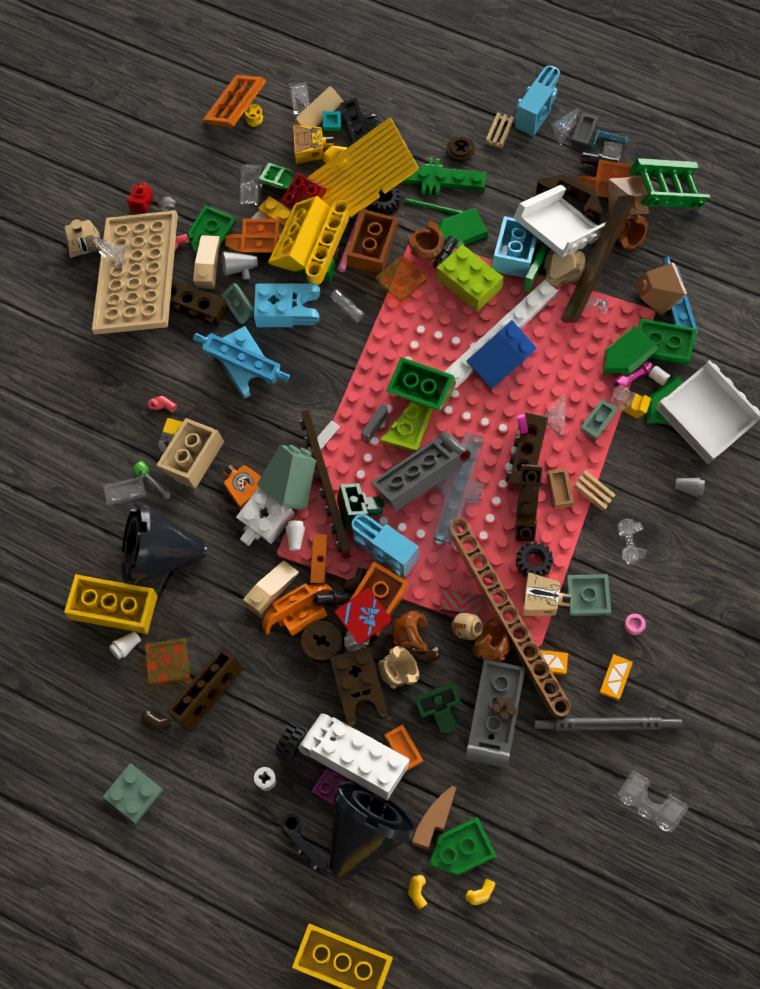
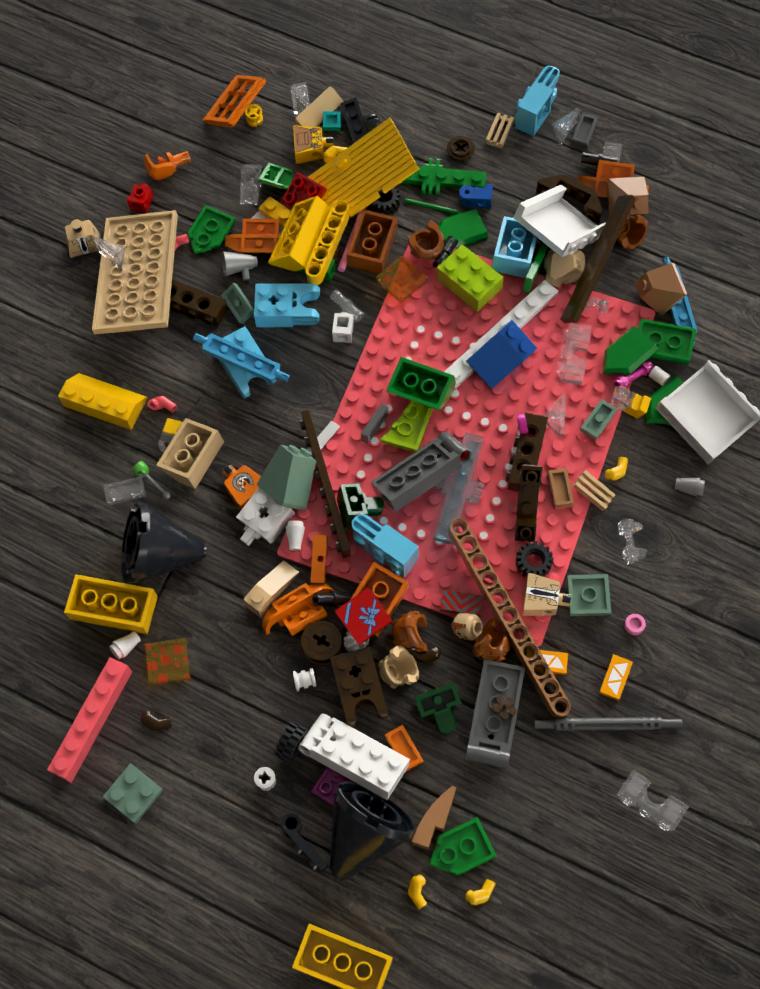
(90, 720): none -> coral brick
(102, 400): none -> yellow slope
(165, 167): none -> orange piece
(167, 204): light grey plate -> none
(205, 689): dark brown brick -> none
(206, 262): tan slope -> none
(304, 679): none -> white bush
(343, 327): none -> white brick
(353, 583): dark brown arm -> none
(476, 196): none -> blue leg
(572, 367): none -> clear arch
(608, 136): medium azure piece -> none
(618, 471): none -> yellow arm
(668, 169): green fence -> none

